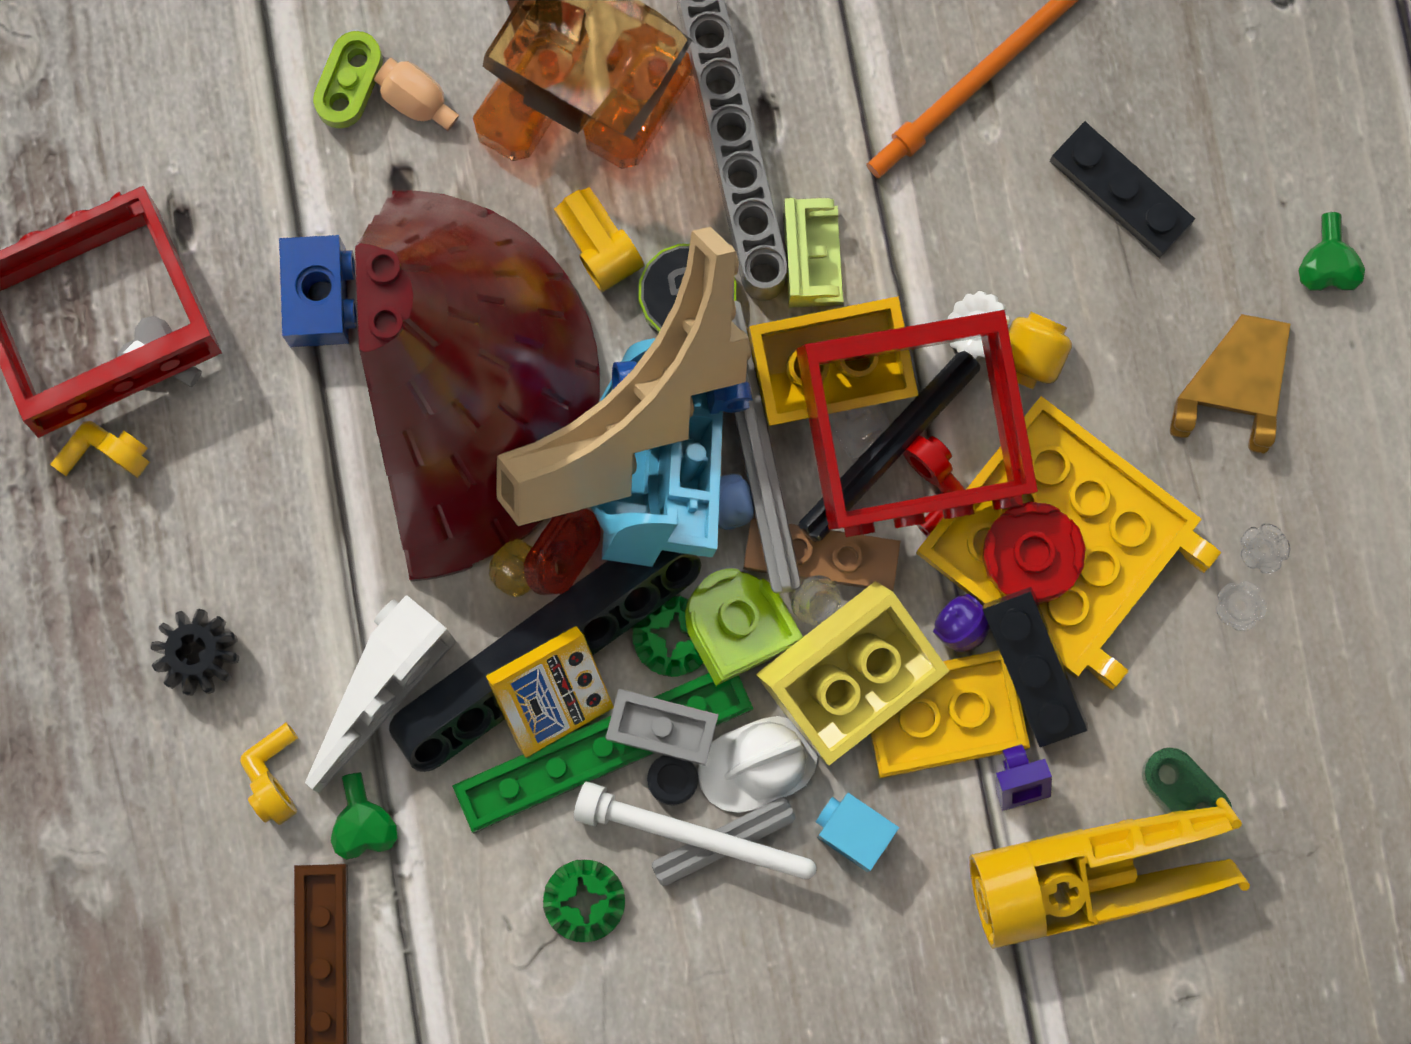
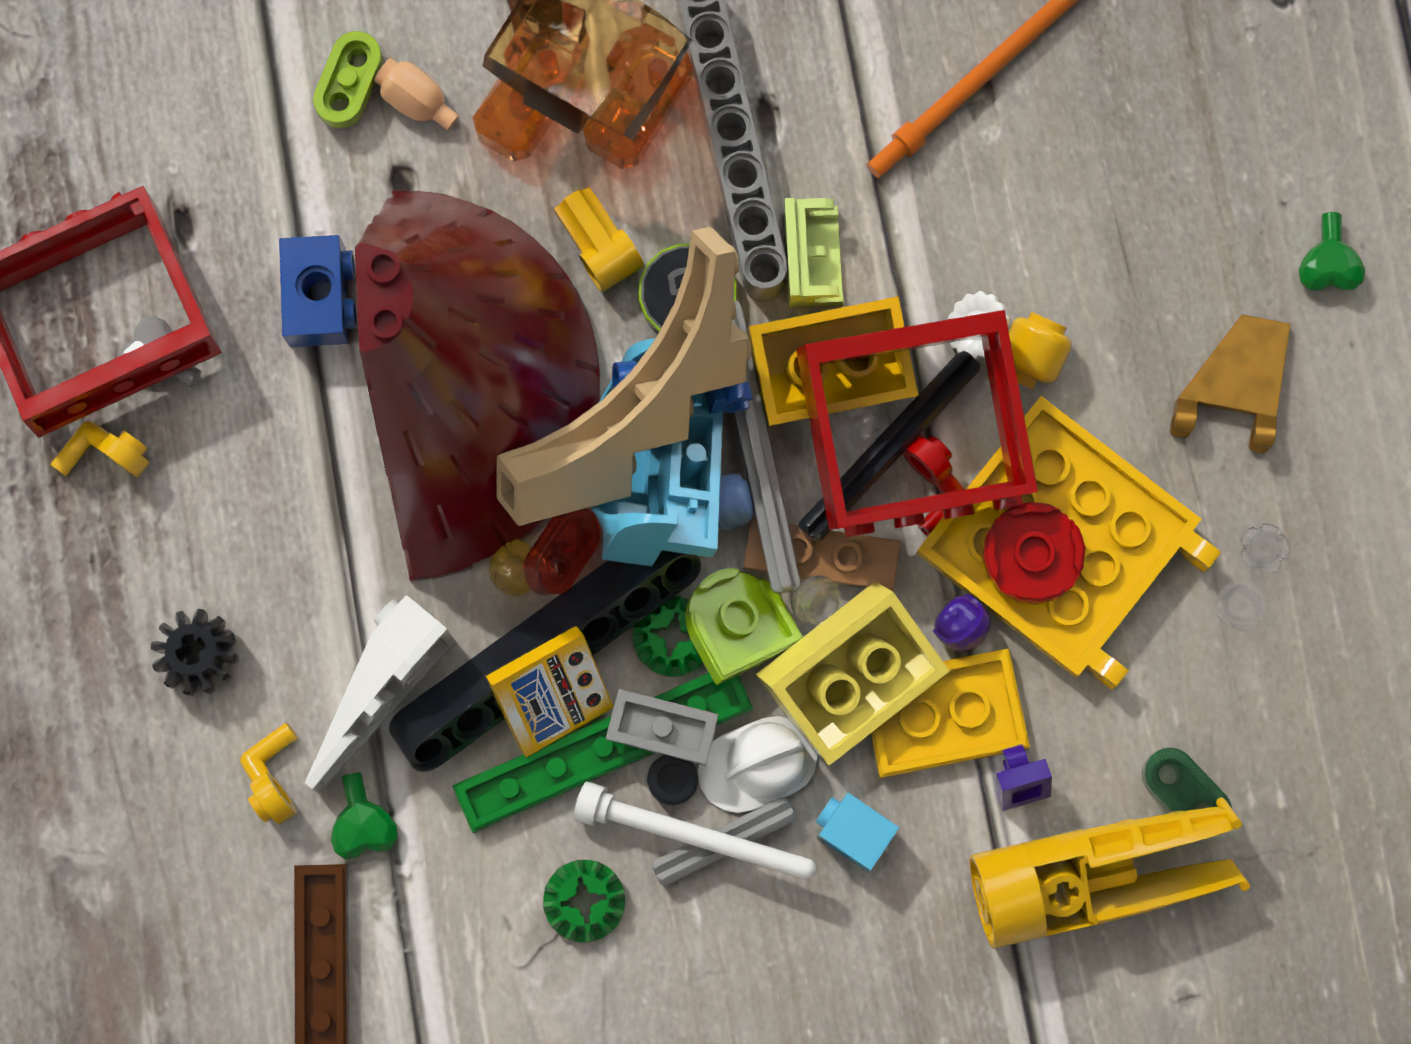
(1035, 667): black plate -> none
(1122, 189): black plate -> none

